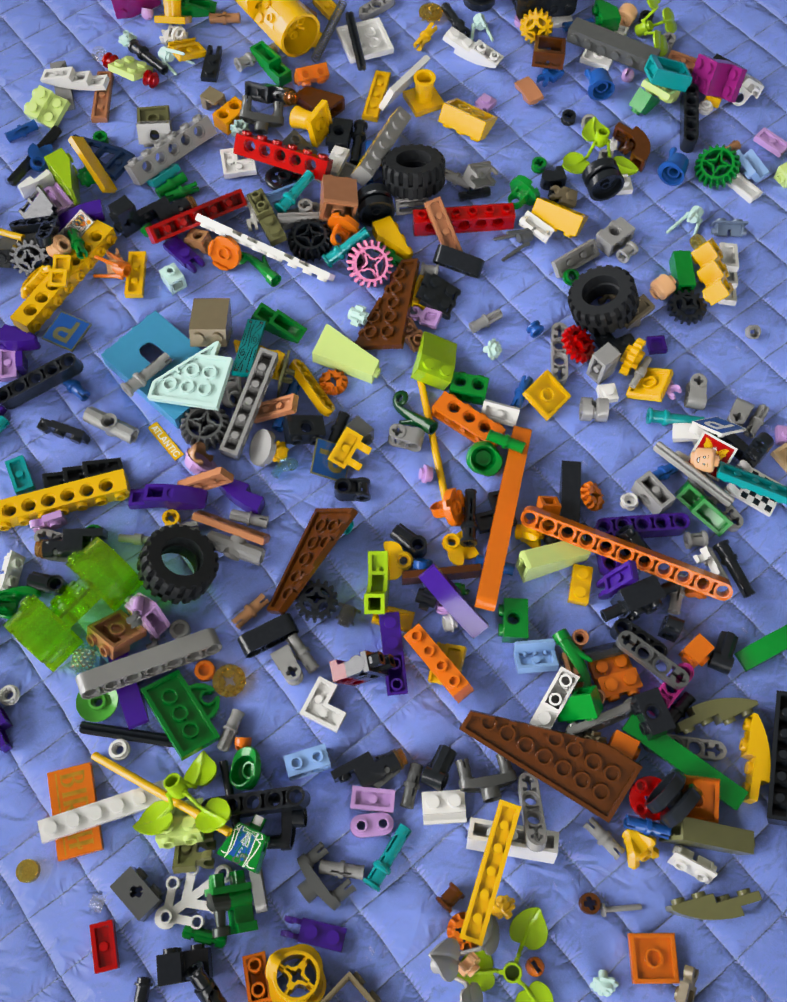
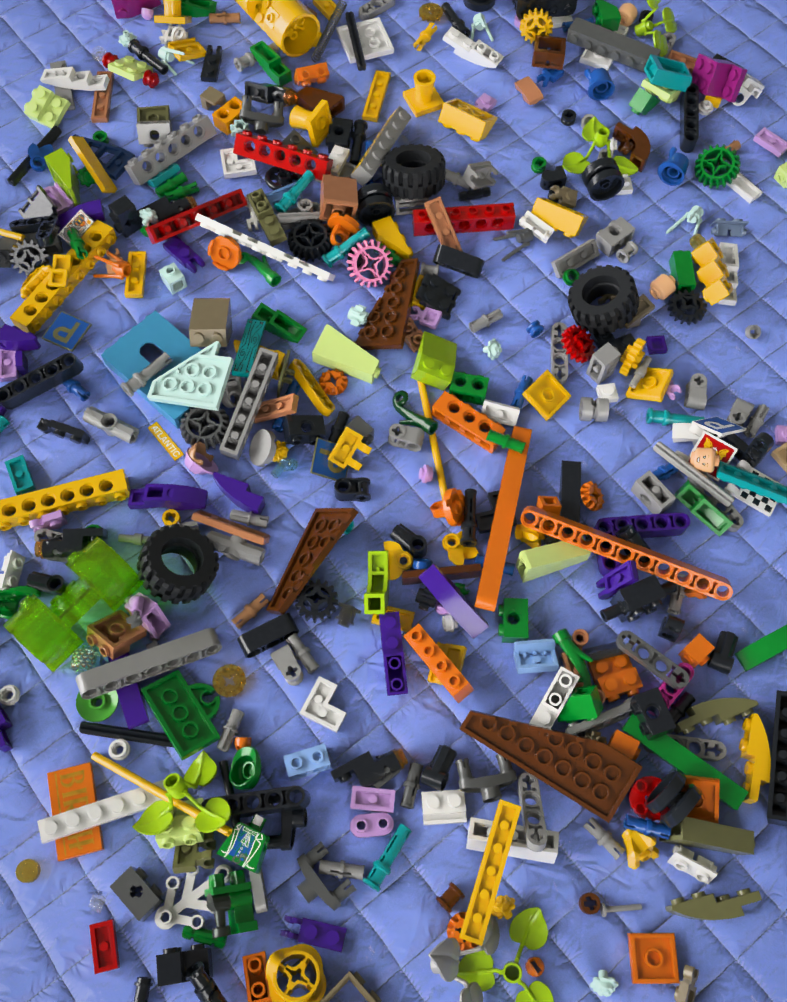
(21, 131): blue pin -> none
(29, 185): white slope -> none
(61, 245): light nougat head -> none
(88, 469): black slope -> none
(148, 216): none -> light aqua plant
(179, 629): light grey tile -> none
(198, 239): medium nougat leg -> none
(204, 670): orange tile -> none
(208, 479): nougat plate -> none
(361, 668): black hips -> none
(403, 83): white tile -> none
(469, 965): light nougat plate -> none
(484, 458): green hat -> none
(523, 191): green tile -> none
(580, 584): yellow plate -> none
(629, 497): white plate -> none
(629, 626): black beam -> none
(630, 73): lavender hinge -> none
(695, 539): light grey bush -> none
(709, 558): white plate -> none
(729, 560): black pin -> none
(753, 165): light blue bracket -> none

